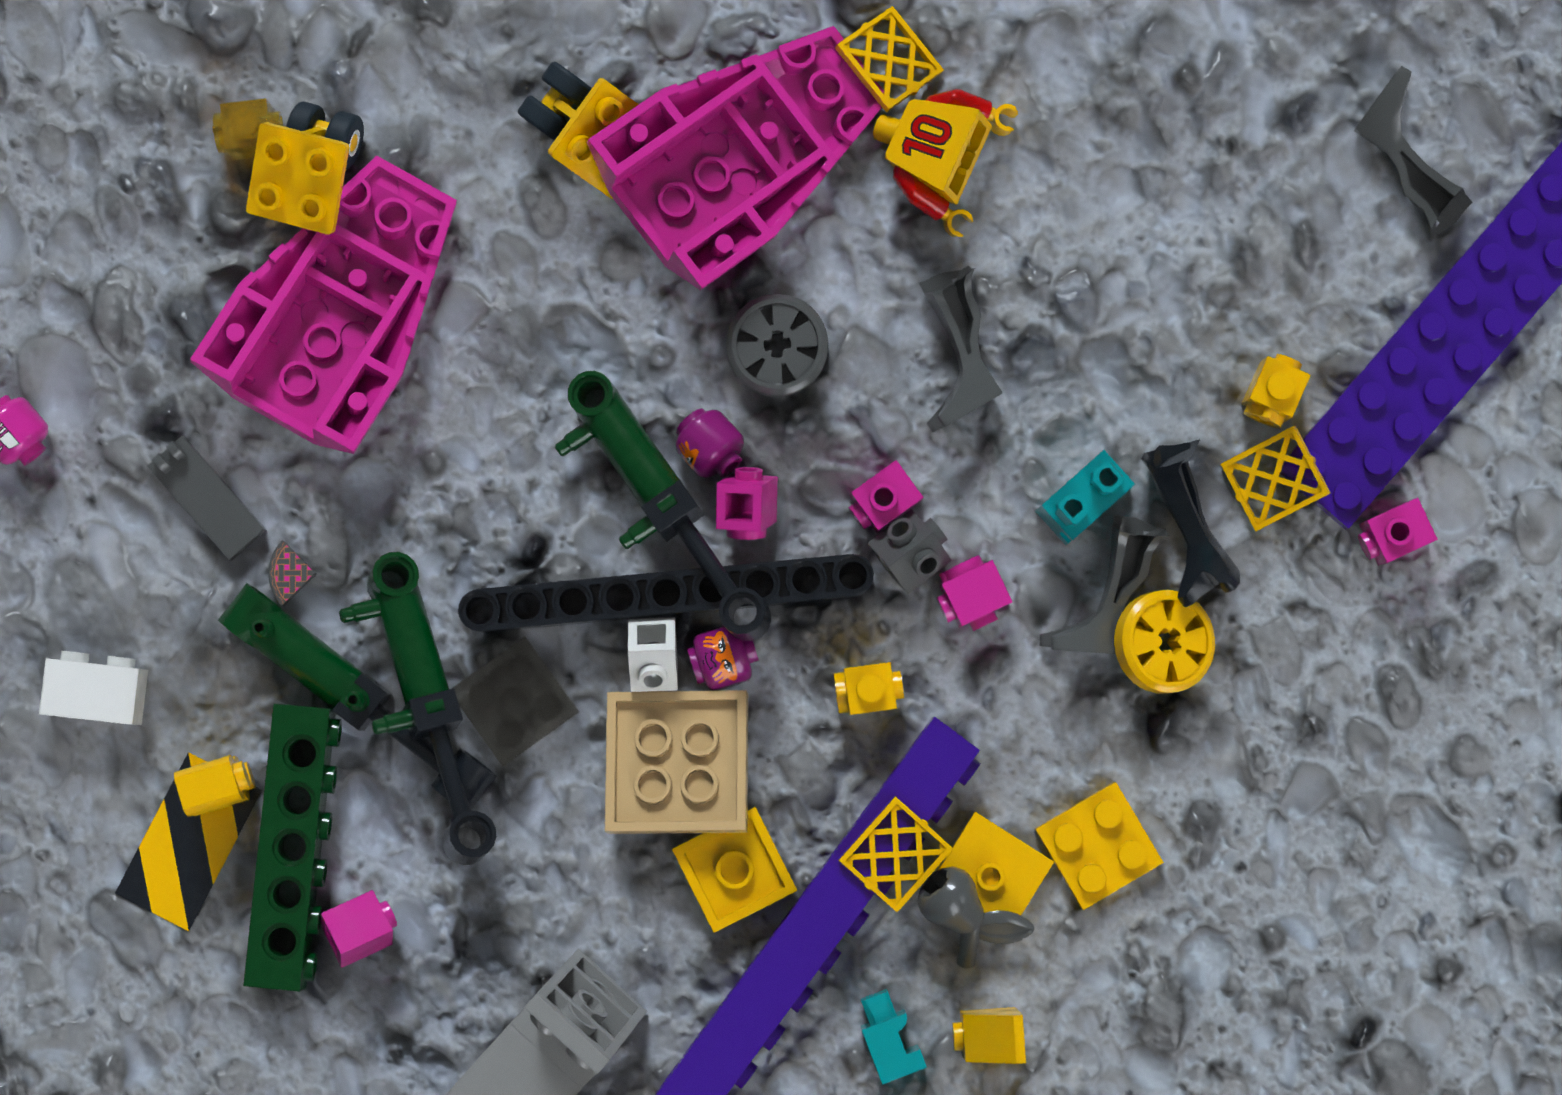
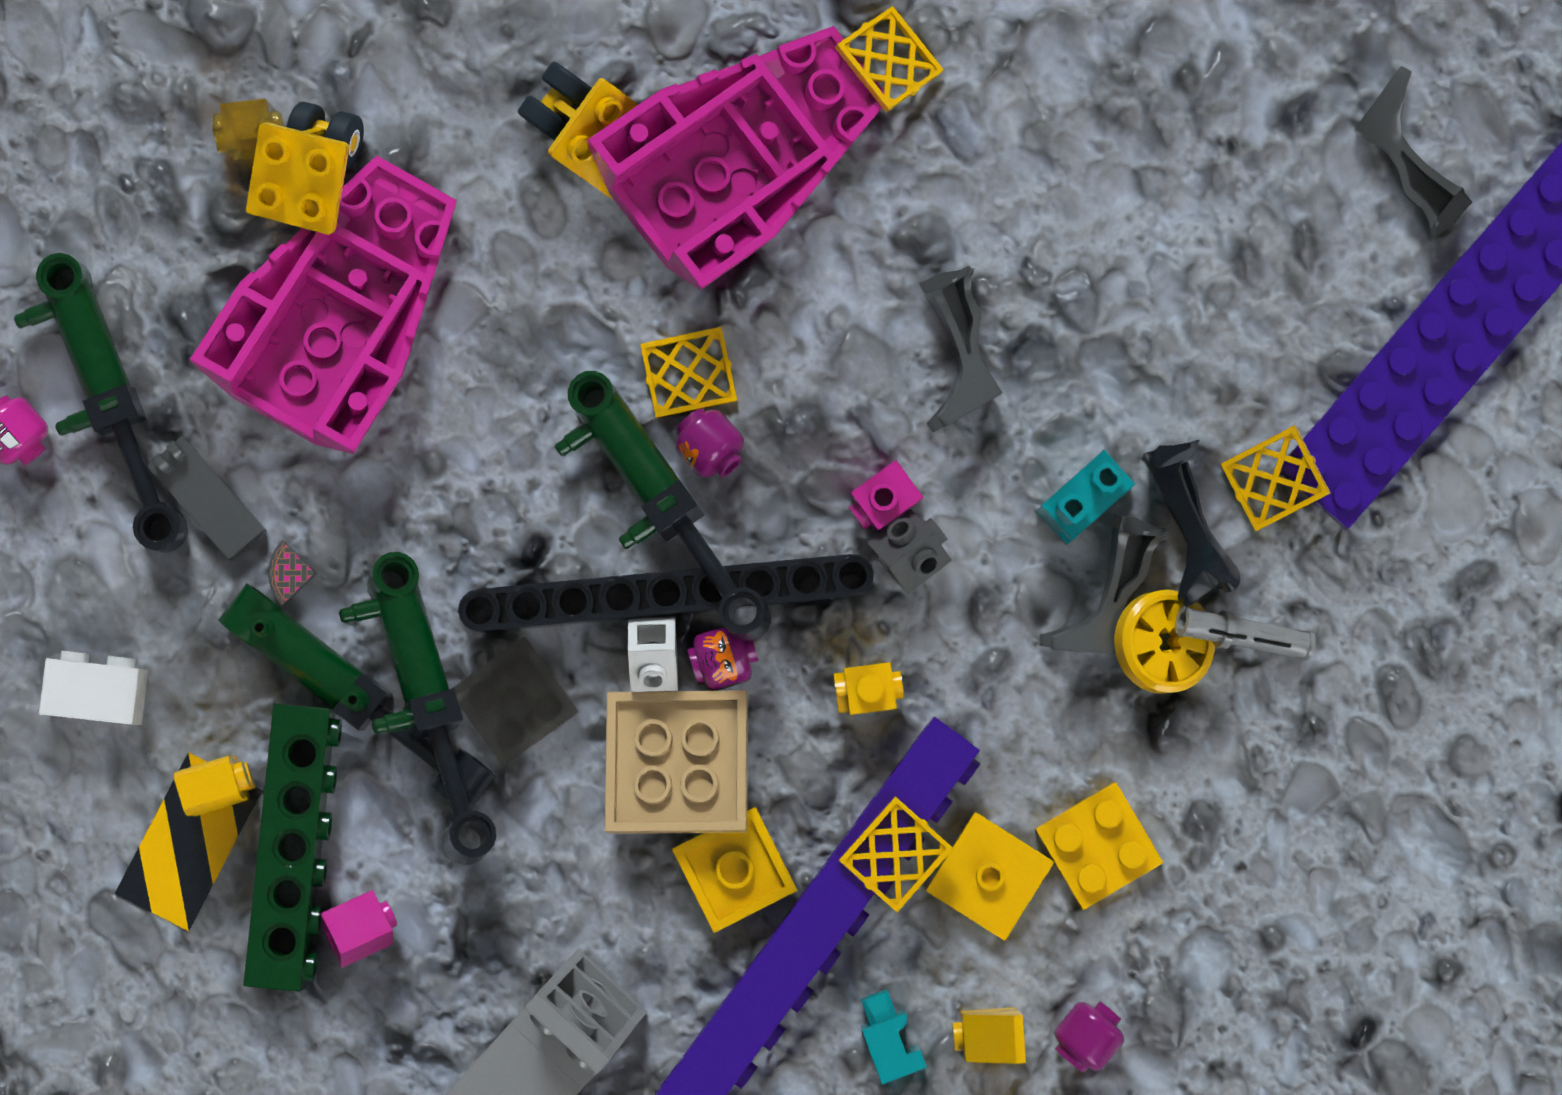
(110, 400): none -> dark green piece
(682, 340): none -> yellow window
(746, 503): dark pink brick -> none
(798, 364): dark grey wheel -> none
(938, 148): torso -> none
(953, 902): dark grey piece -> none
(972, 593): dark pink brick -> none
(1089, 1036): none -> magenta head
(1228, 630): none -> light grey pin
(1275, 390): yellow brick -> none
(1396, 532): dark pink brick -> none

